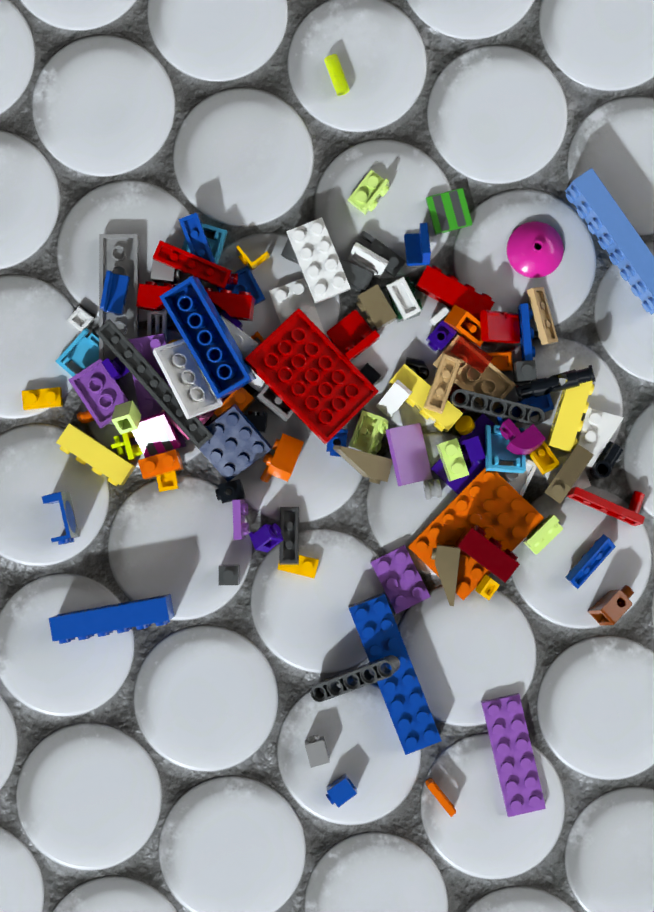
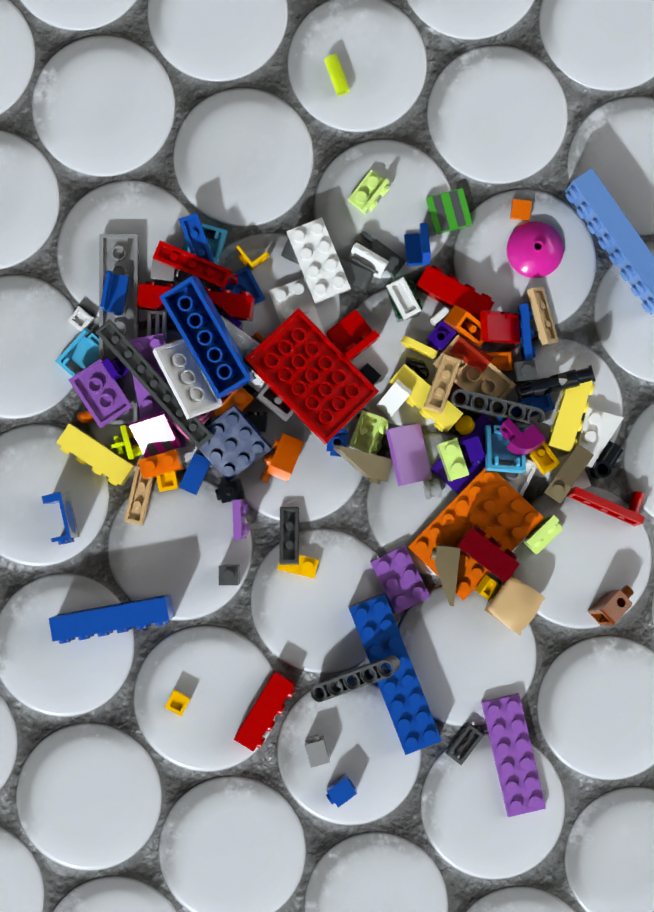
(42, 398): yellow plate -> none
(126, 417): yellowish green brick -> none
(138, 498): none -> tan tile
(177, 702): none -> yellow plate
(195, 474): none -> blue tile
(264, 710): none -> red brick
(266, 537): dark purple brick -> none
(376, 308): dark tan brick -> none
(419, 347): none -> light yellow tile
(440, 796): orange tile -> none
(455, 756): none -> dark grey tile
(514, 604): none -> tan piece
(521, 209): none -> orange tile
(590, 561): blue plate -> none

